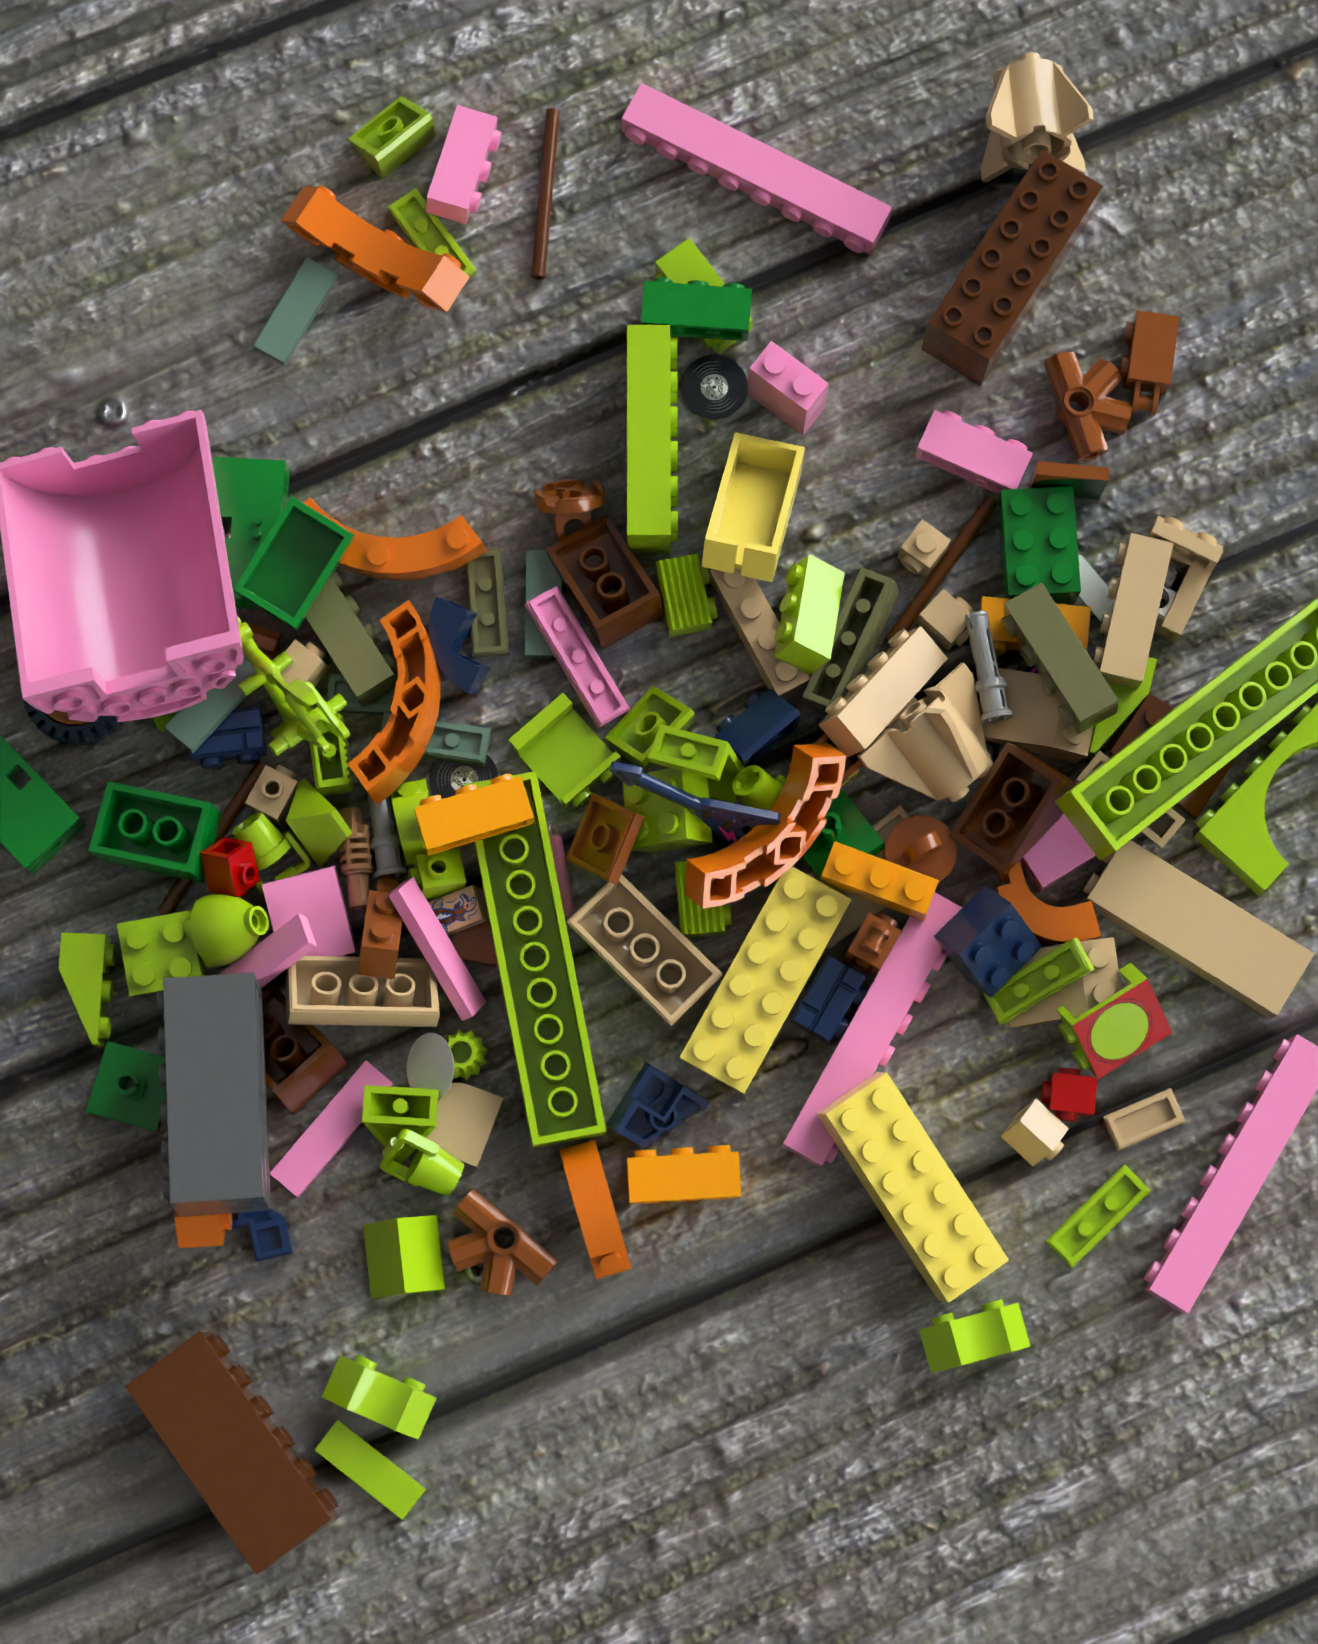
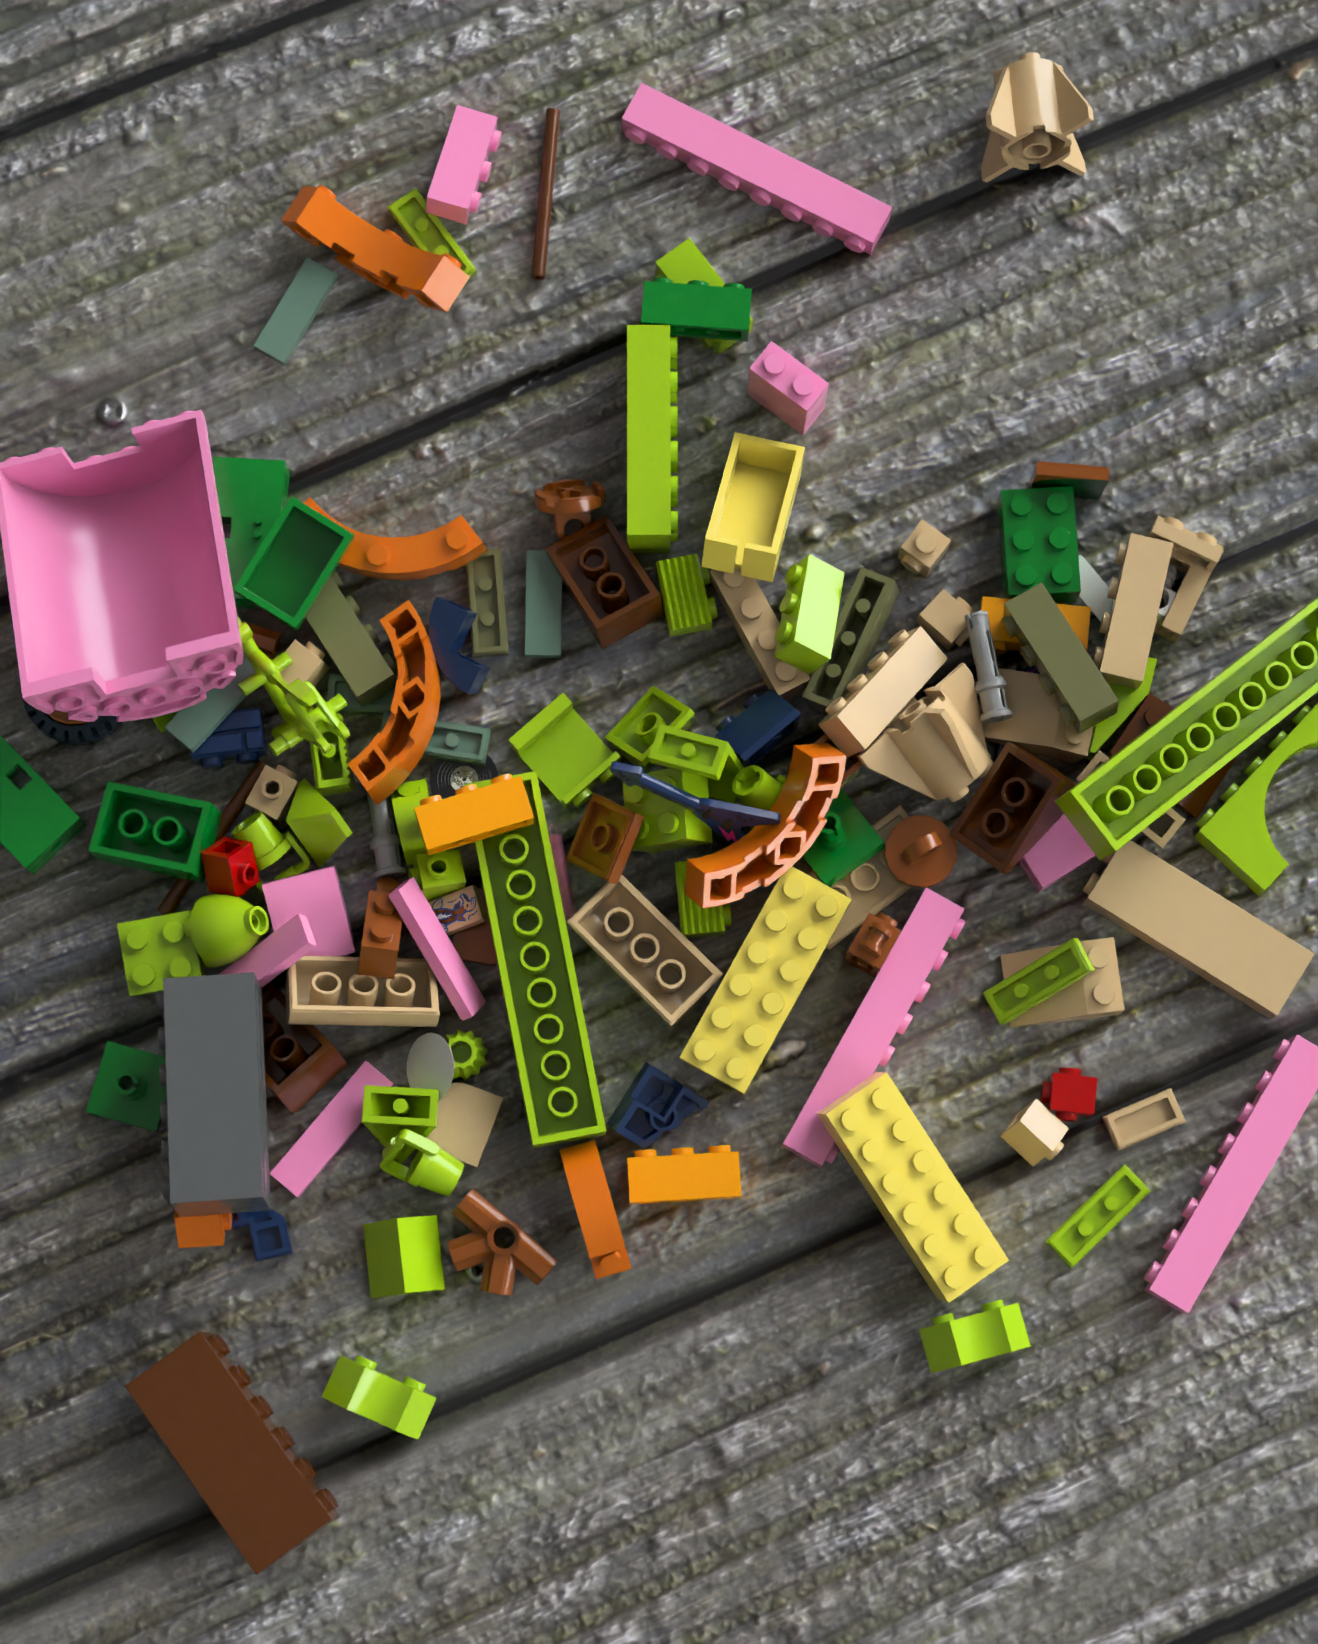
(85, 971): lime slope -> none
(356, 858): medium nougat hinge -> none
(370, 1469): lime tile -> none
(393, 136): lime slope -> none
(577, 657): bright pink tile -> none
(714, 387): black sticker -> none
(828, 1000): dark blue brick -> none
(879, 881): light orange brick -> none
(944, 566): reddish brown piece -> none
(973, 452): bright pink brick -> none
(988, 941): dark blue brick -> none
(1011, 267): reddish brown brick -> none
(1048, 923): orange arch -> none
(1091, 393): dark orange piece -> none
(1117, 1026): panel -> none
(1149, 357): dark orange brick -> none

